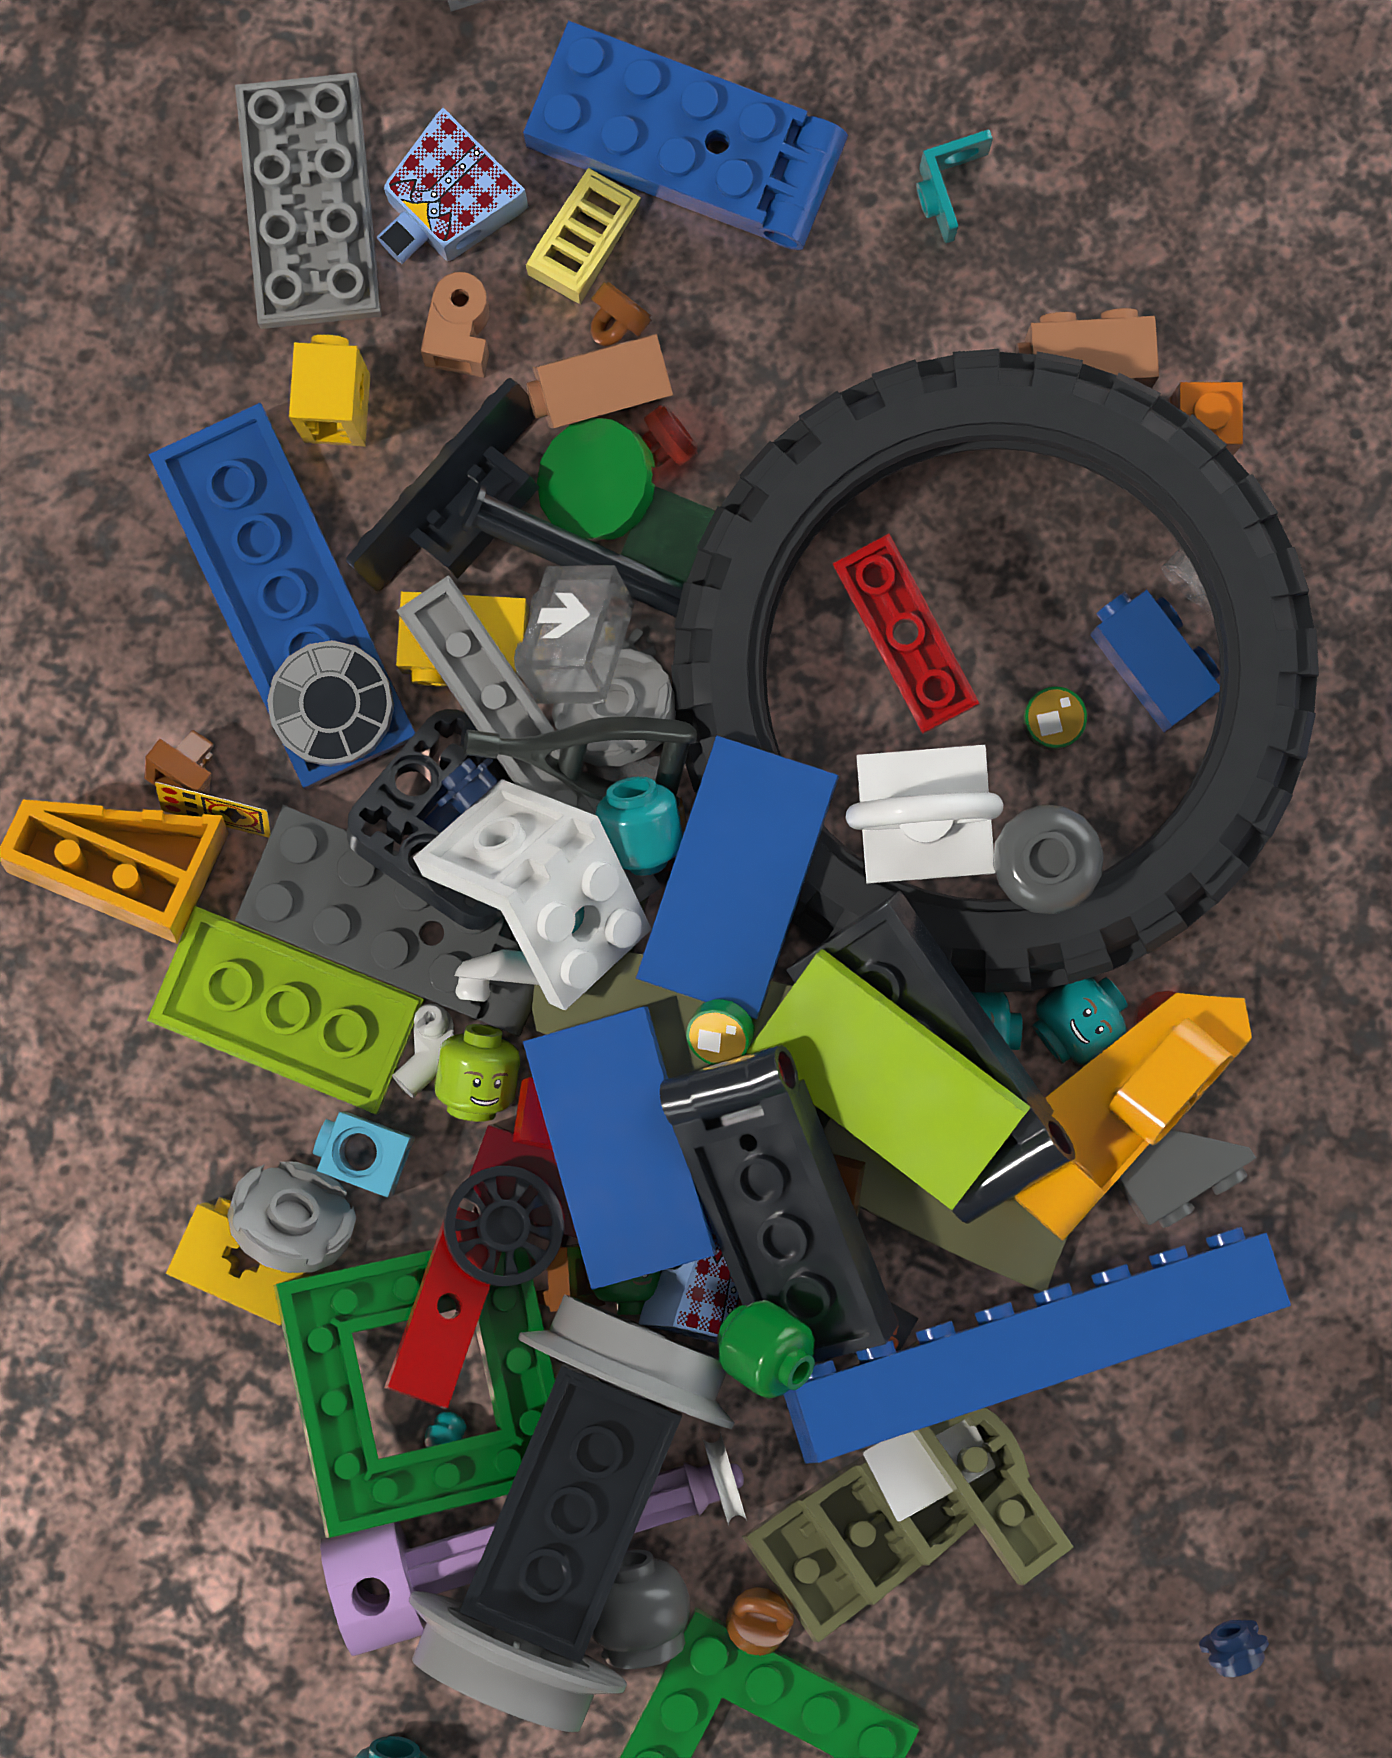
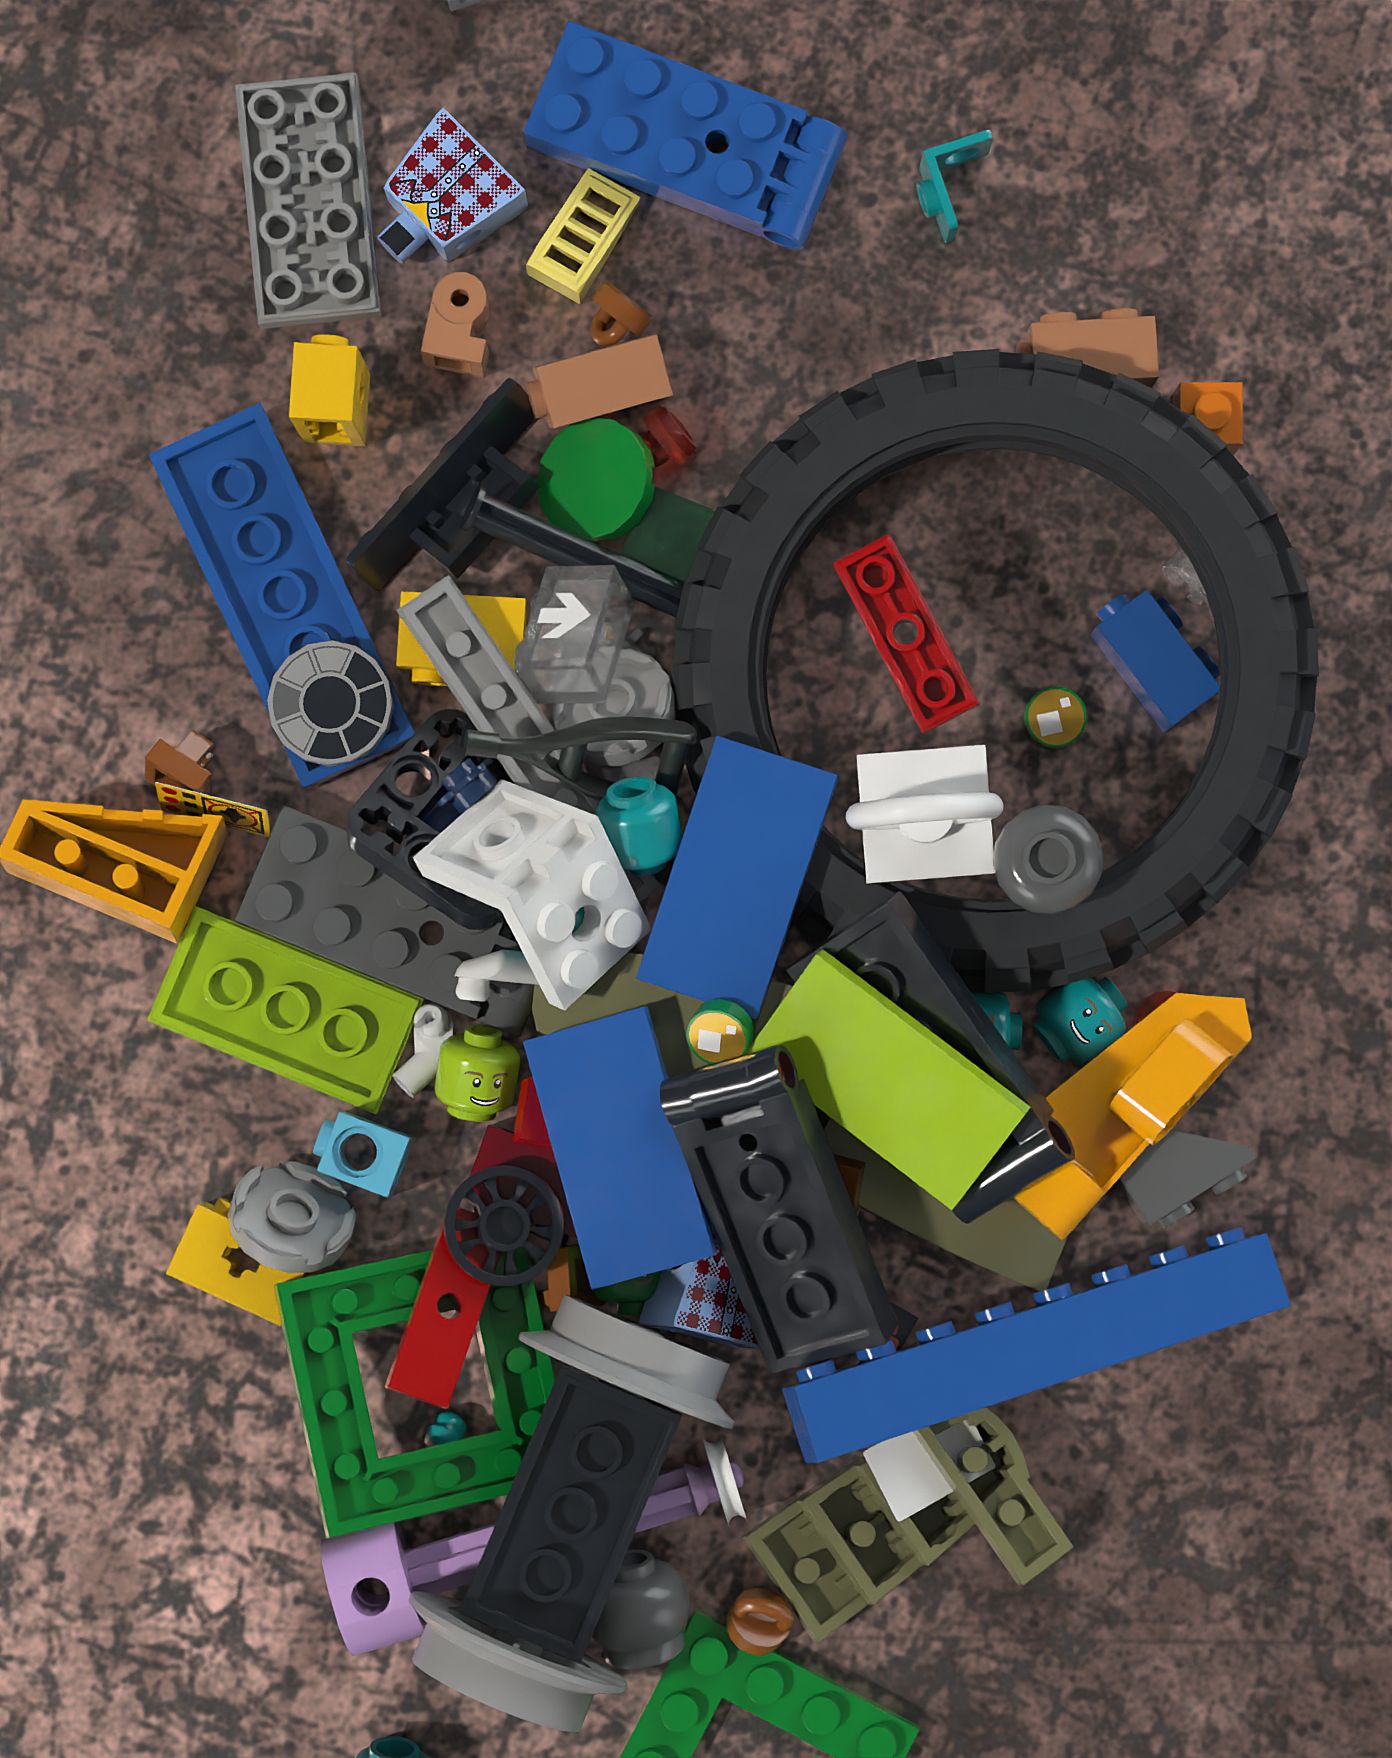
(766, 1349): green head -> none
(1235, 1647): dark blue plate -> none

